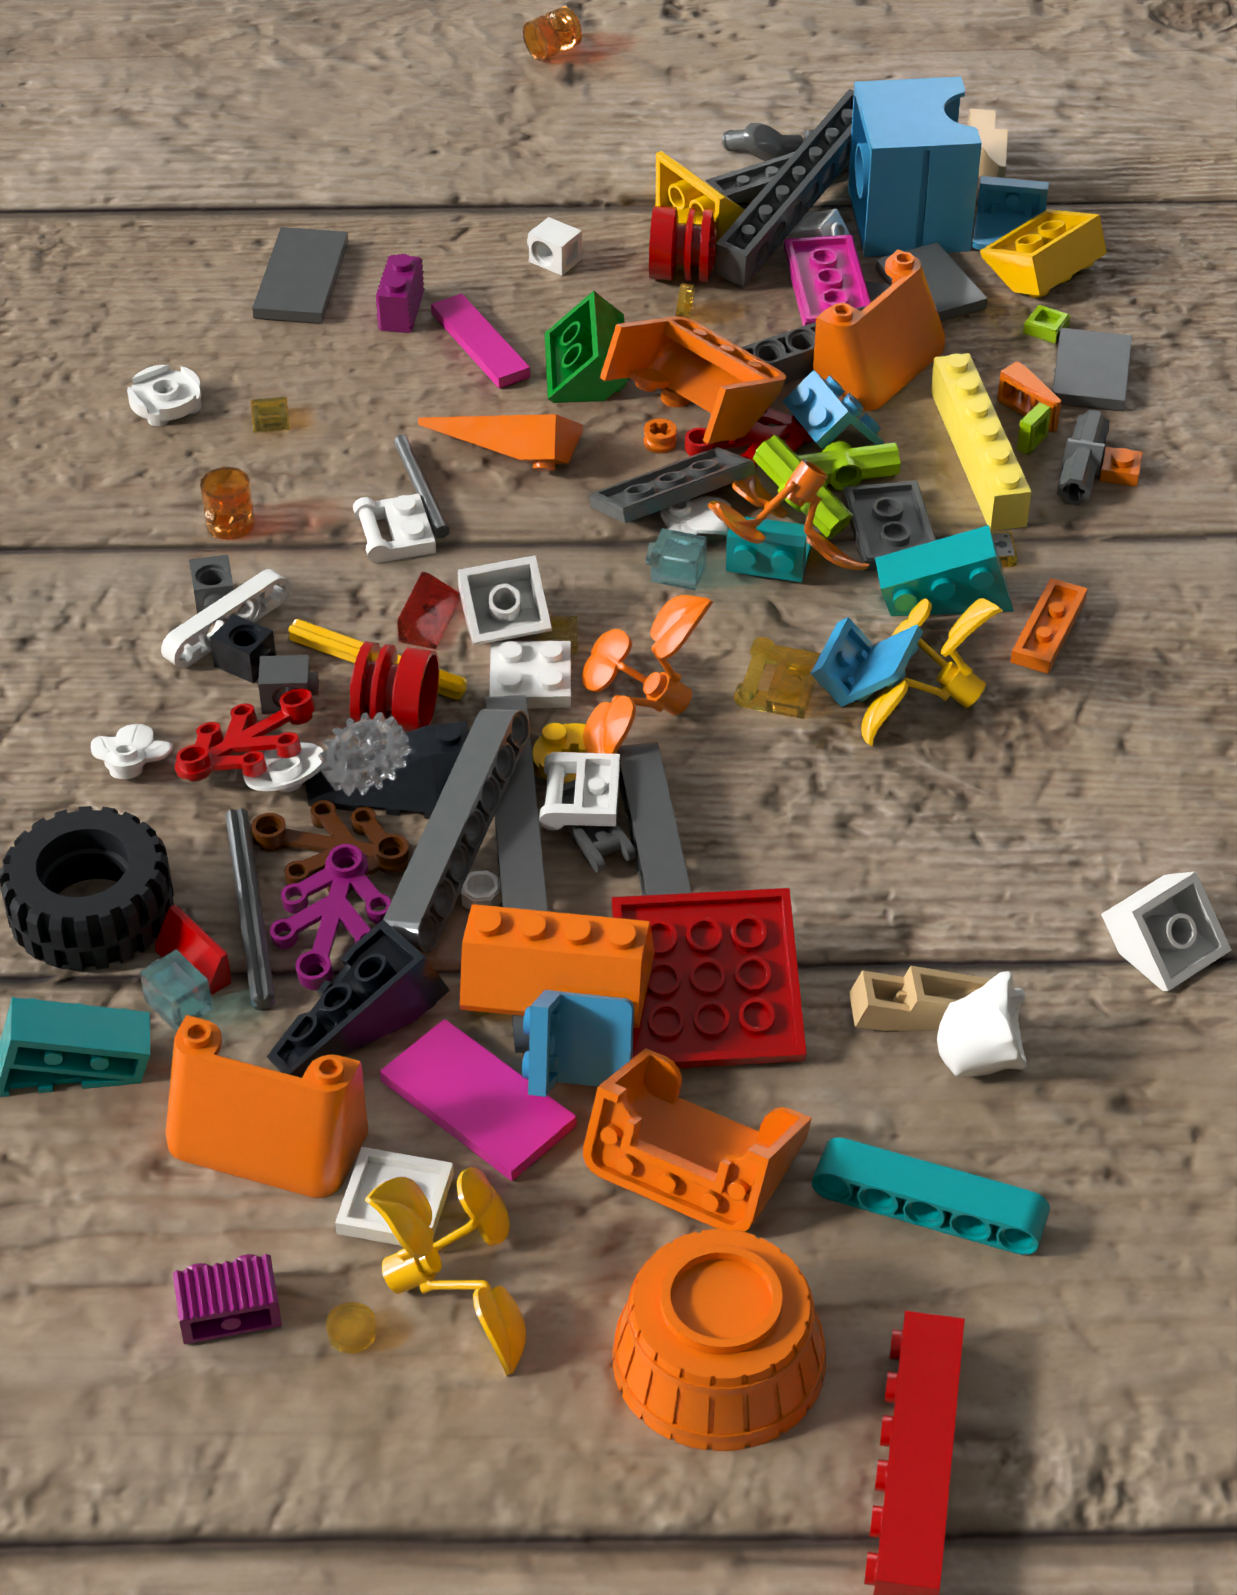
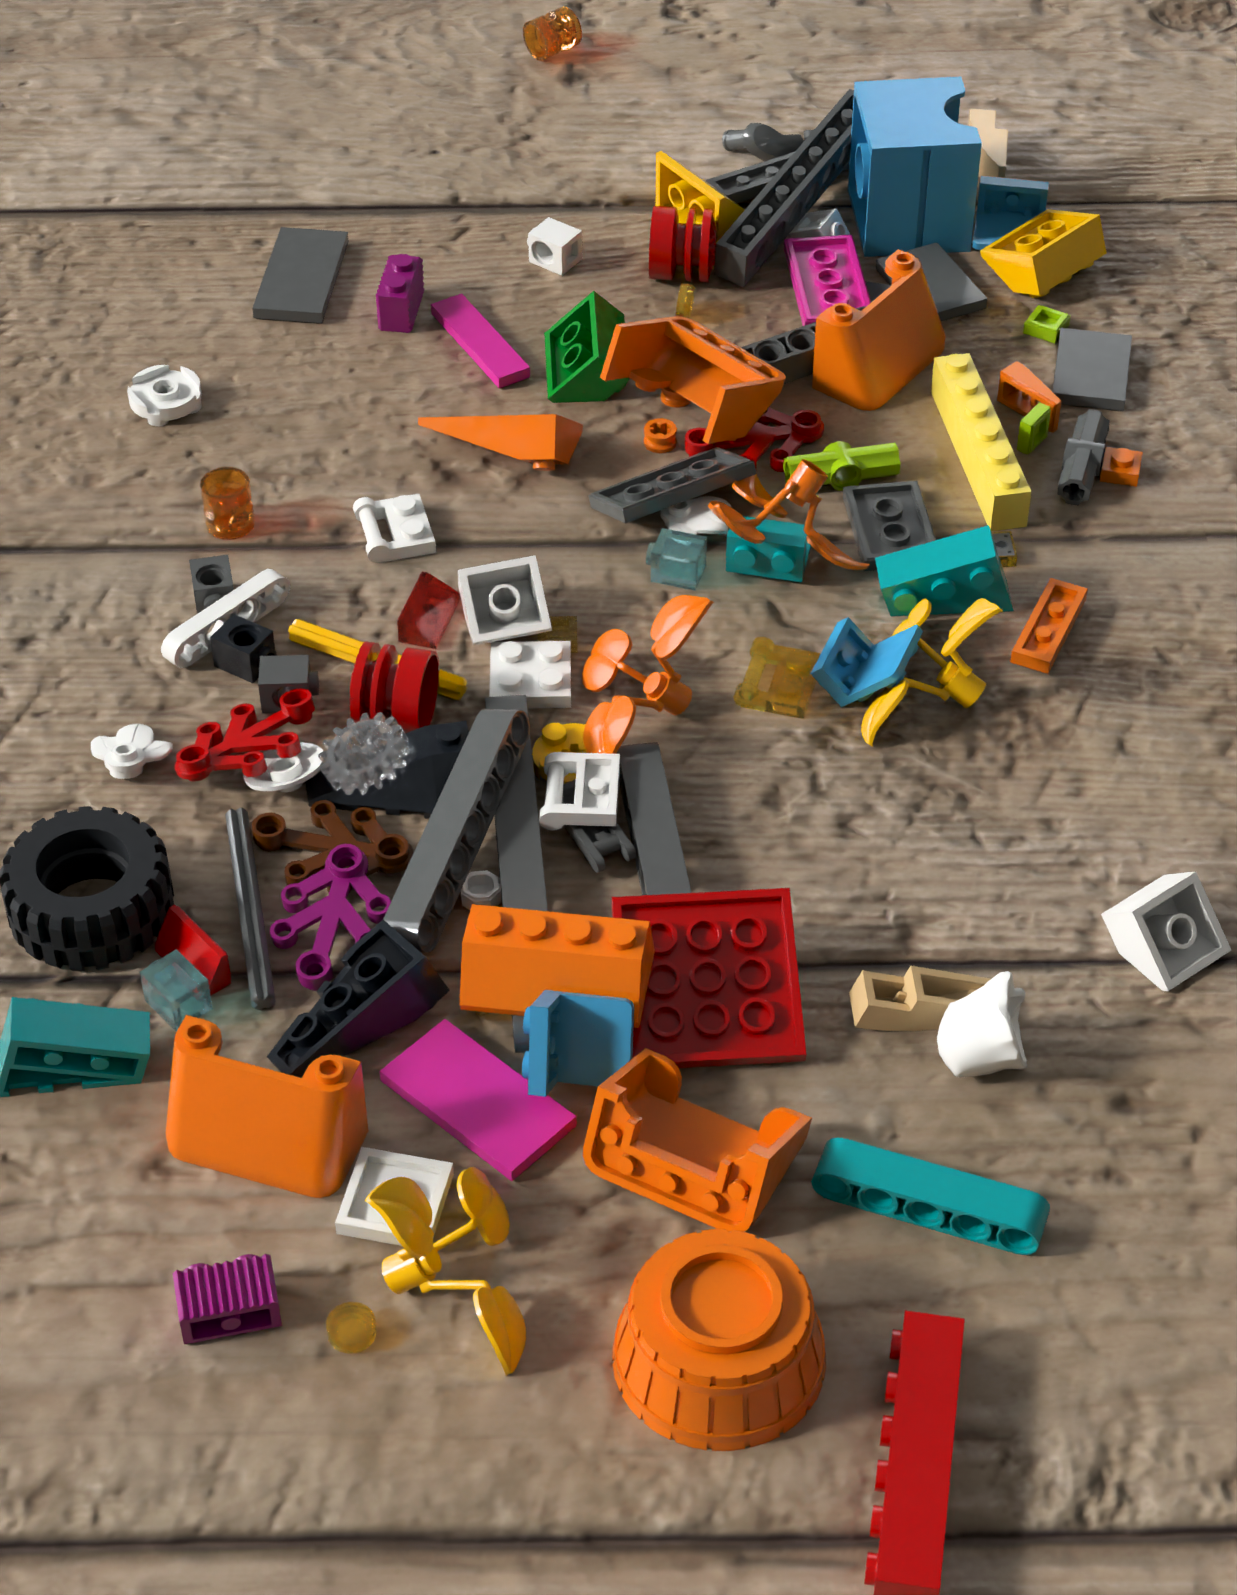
(270, 414): clear yellow tile -> none
(421, 486): dark grey bar -> none
(779, 464): lime piece -> none
(826, 412): dark azure bracket -> none

